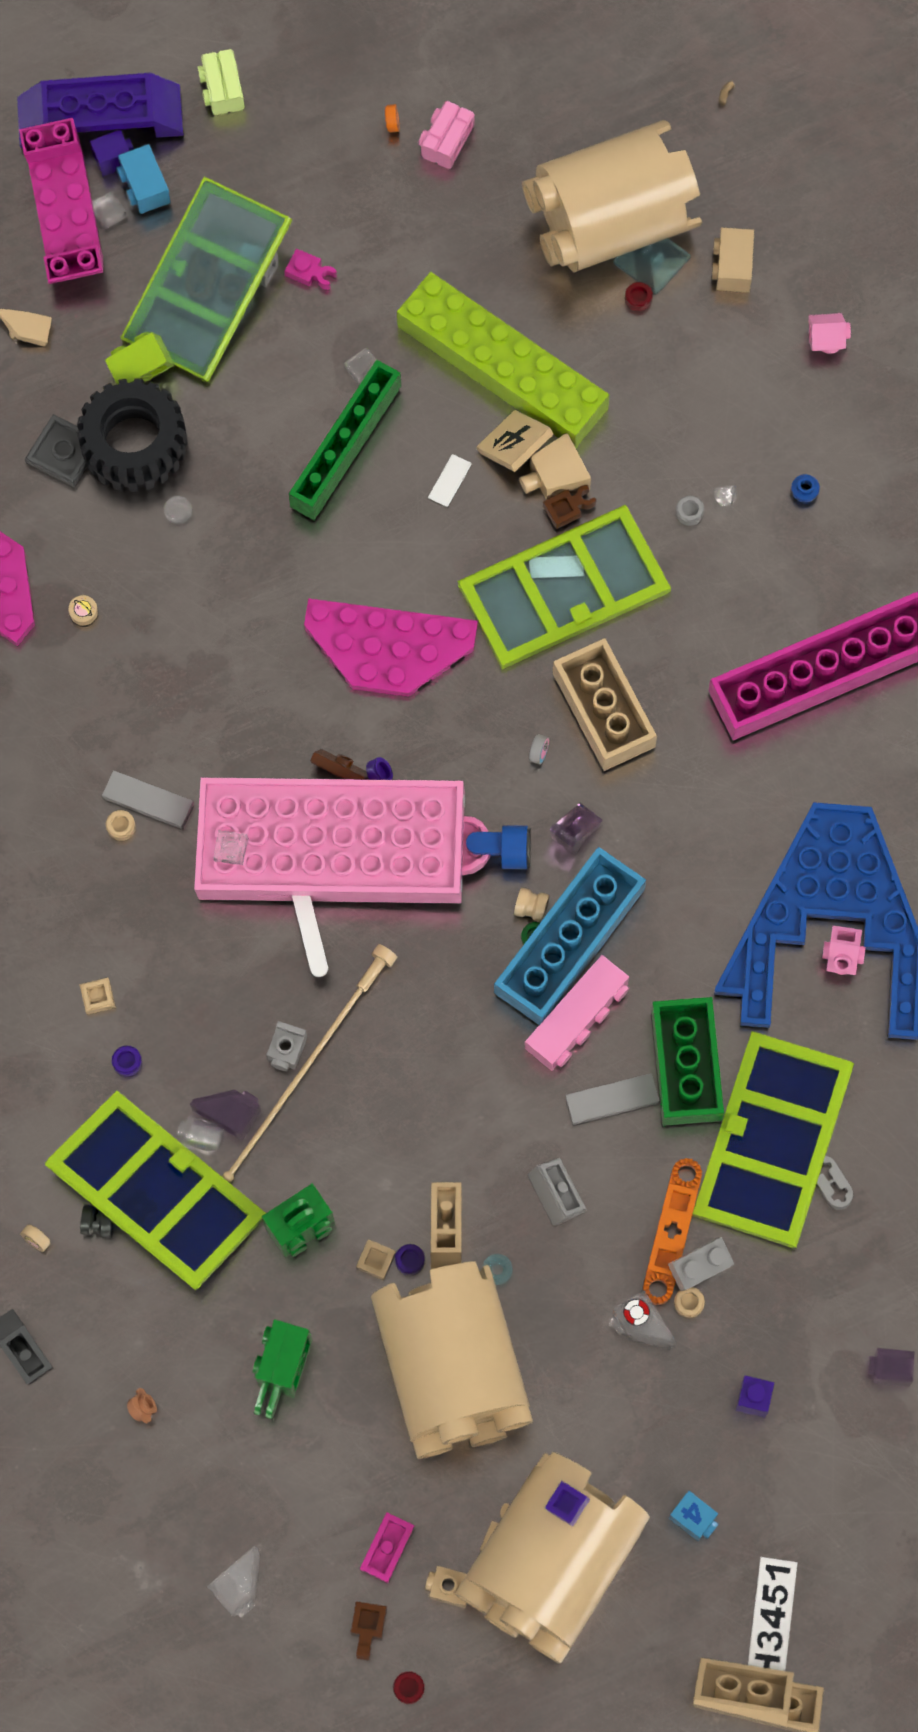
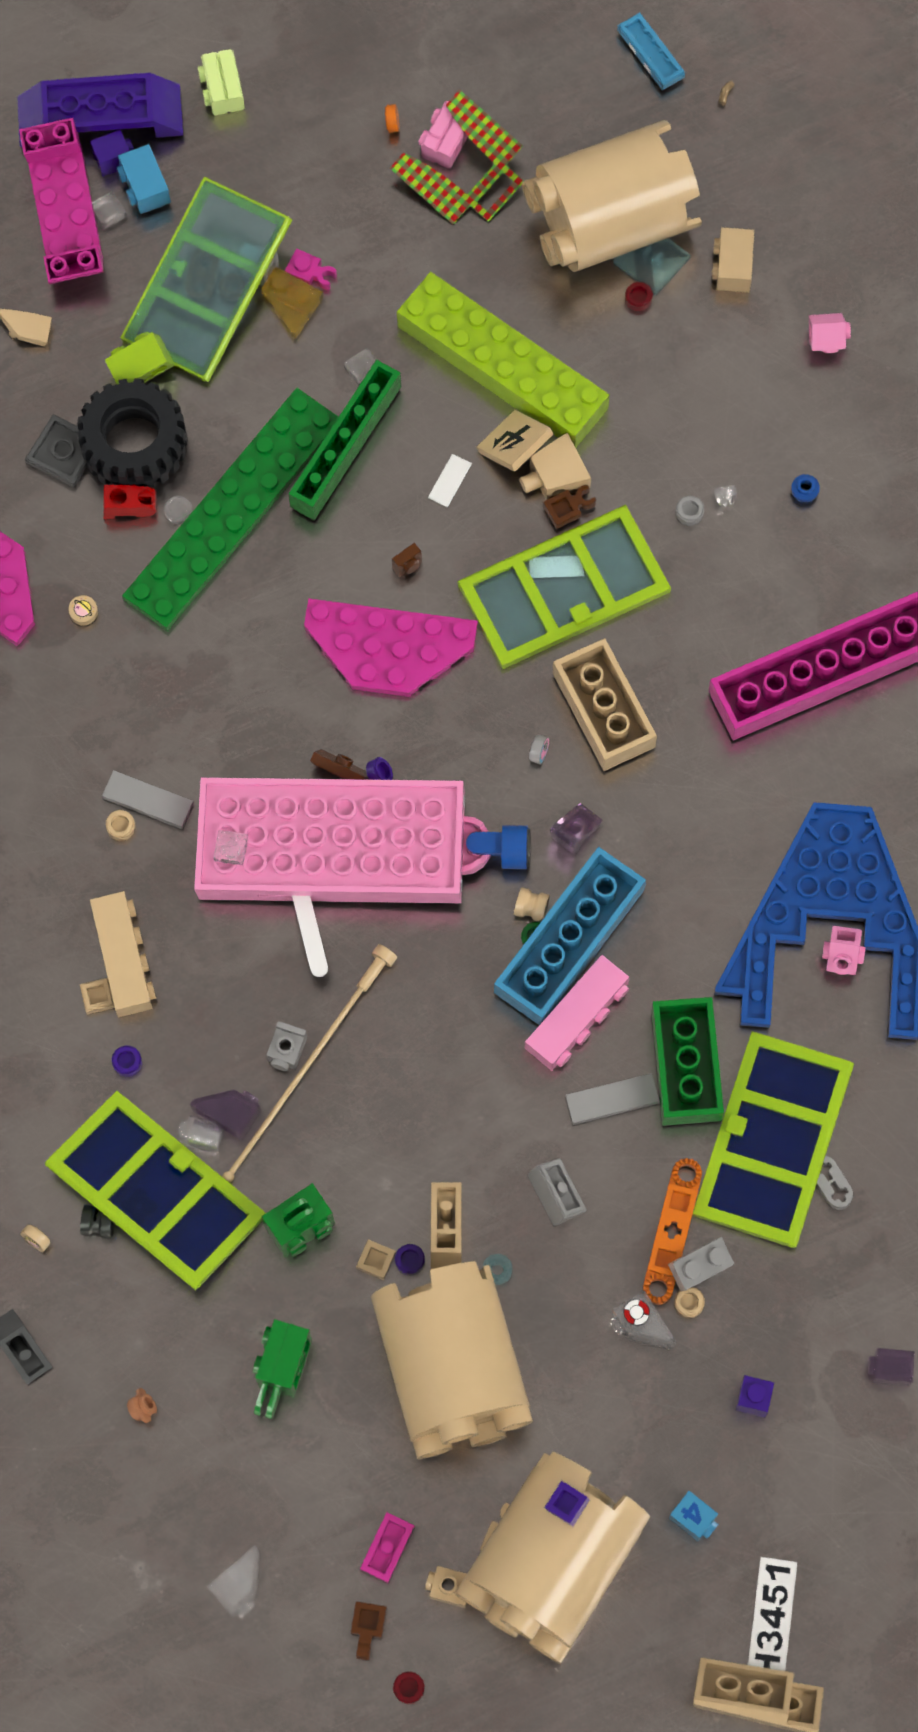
(121, 954): none -> tan brick
(128, 501): none -> red leg
(230, 510): none -> green plate
(291, 299): none -> clear yellow wing
(407, 560): none -> reddish brown plate
(443, 193): none -> piece
(651, 51): none -> dark azure plate

